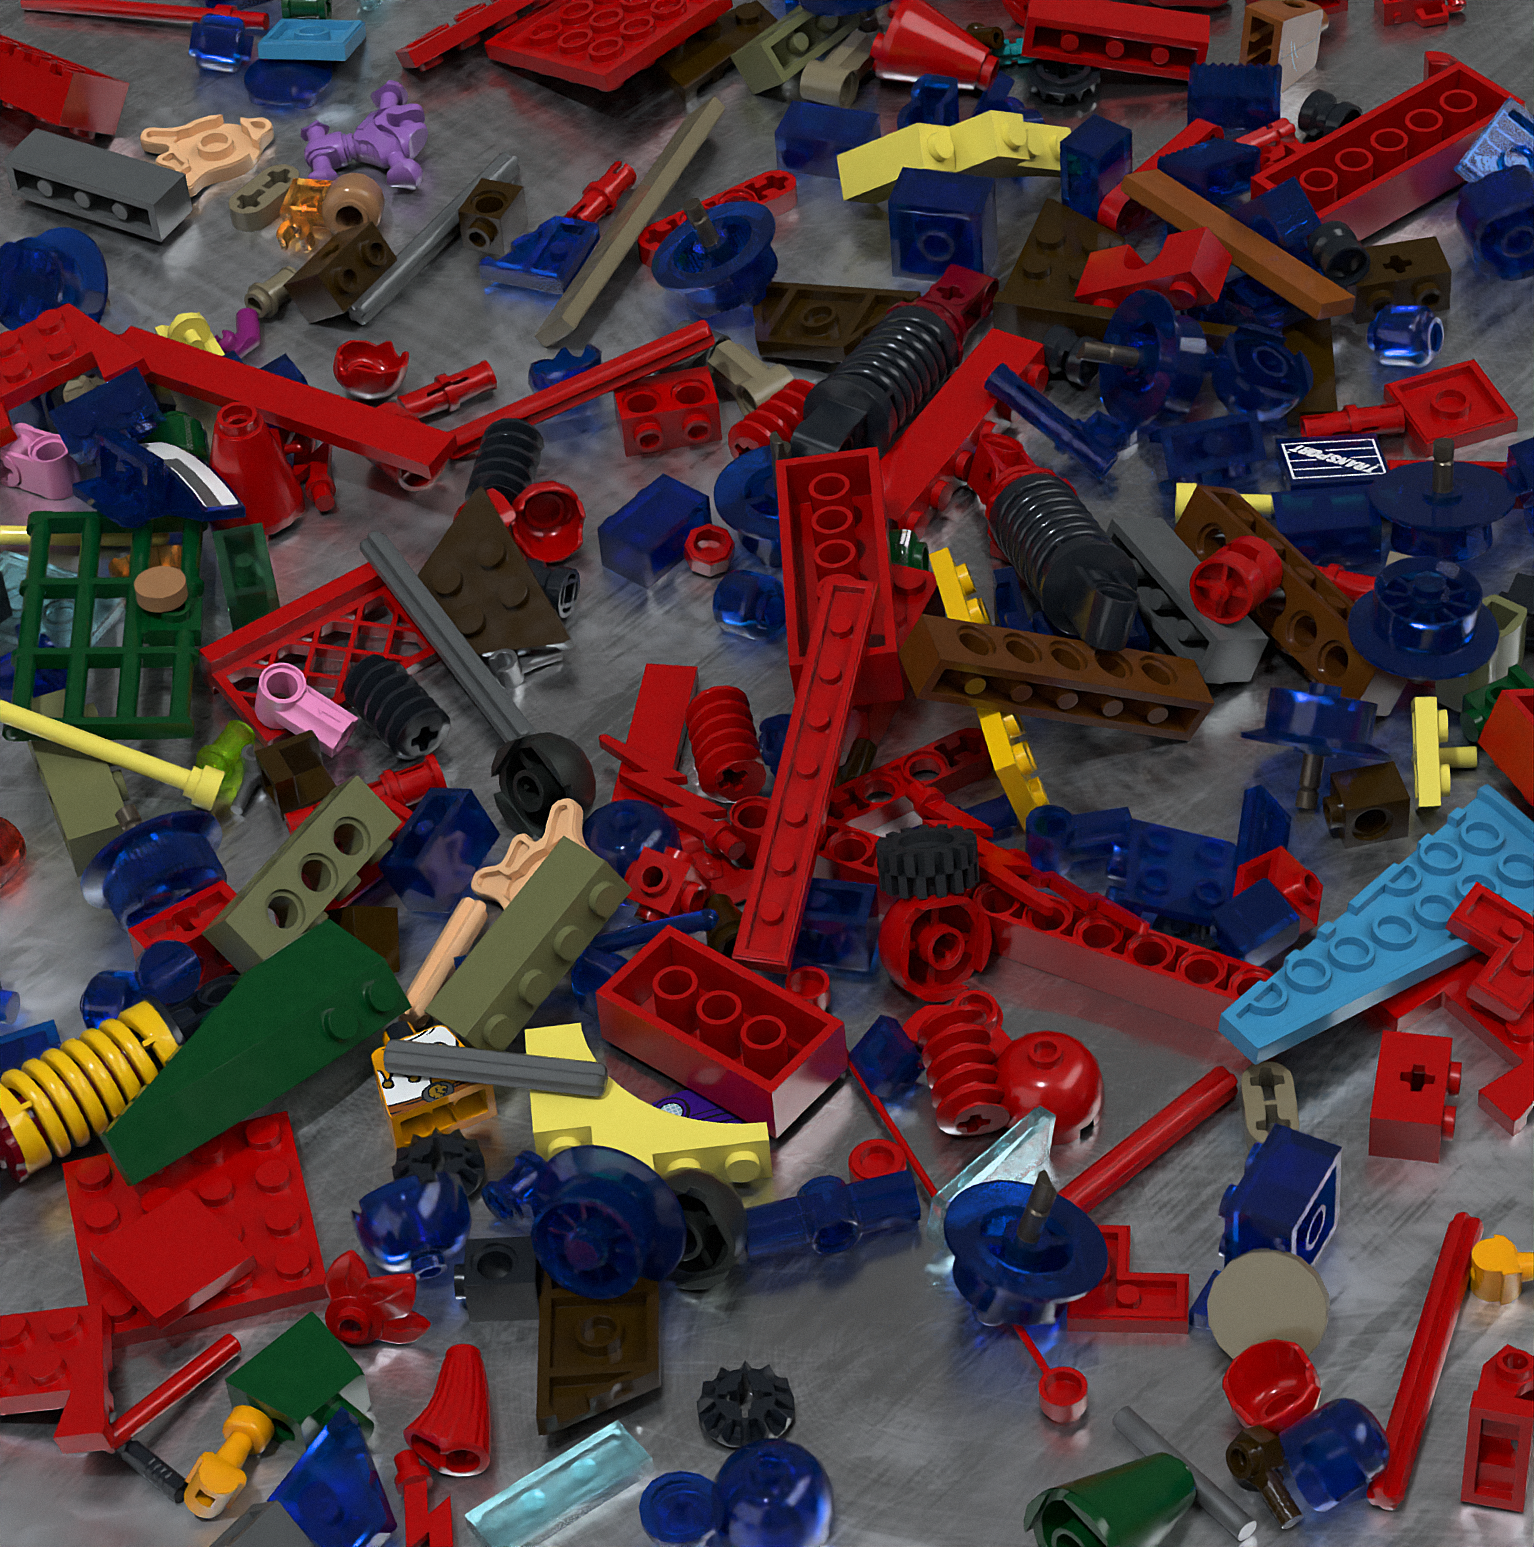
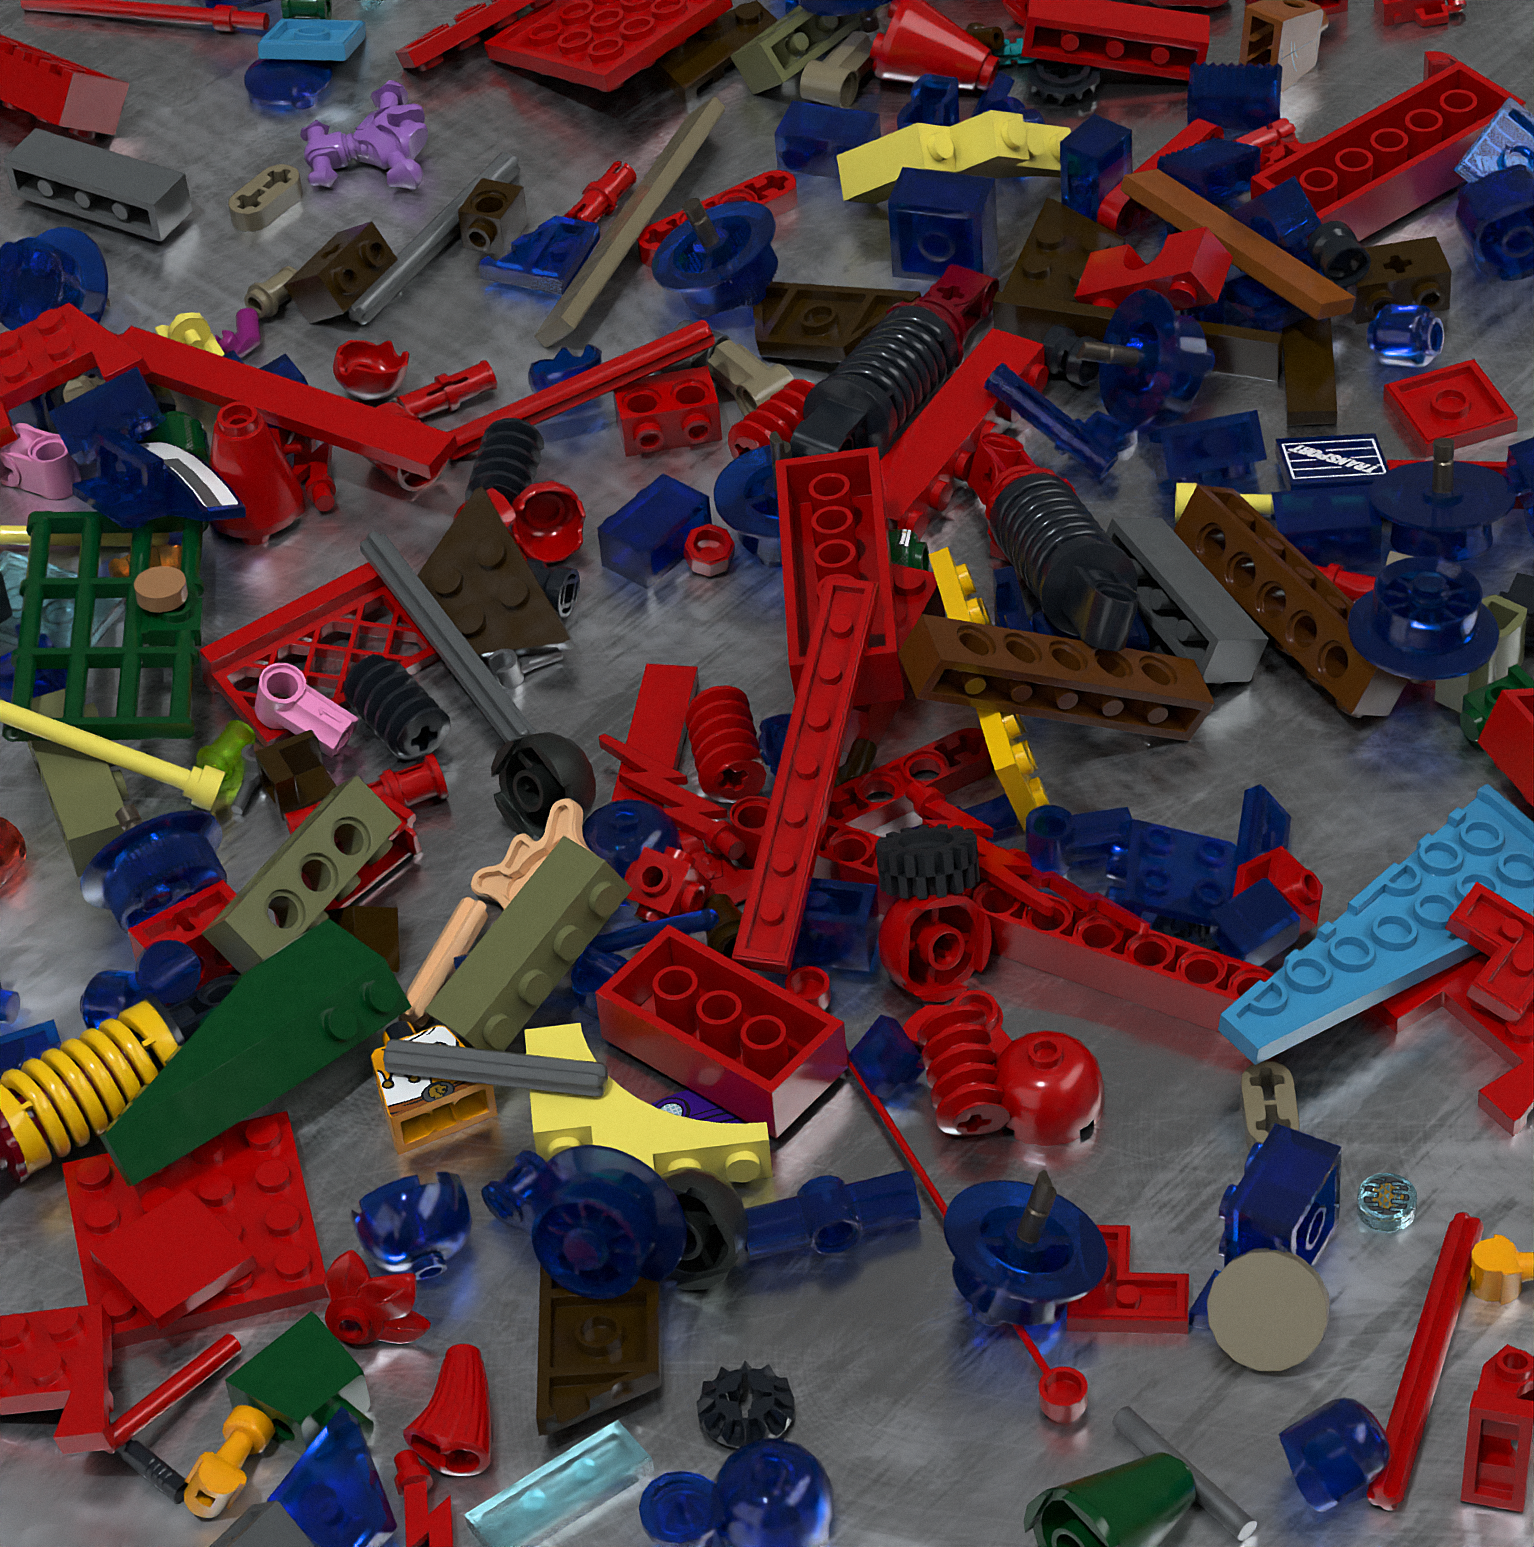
(209, 148): light nougat tile -> none
(220, 43): clear blue head -> none
(246, 573): clear green brick -> none
(302, 212): clear orange plate -> none
(352, 202): medium nougat head -> none
(439, 850): clear blue brick -> none
(459, 1154): black gear -> none
(499, 1279): black brick -> none
(749, 604): clear blue head -> none
(875, 1159): red tile -> none
(1007, 1159): clear light blue tile -> none
(1151, 1139): red axle -> none
(1236, 579): red wheel -> none
(1258, 1458): dark brown piece -> none
(1260, 374): clear blue cylinder -> none
(1272, 1385): red hair -> none
(1319, 727): clear blue piece -> none
(1323, 113): black wheel -> none
(1353, 420): red pin -> none
(1367, 805): dark brown brick -> none
(1386, 1202): none -> clear light blue tile
(1411, 1097): red brick -> none
(1429, 760): light yellow plate -> none

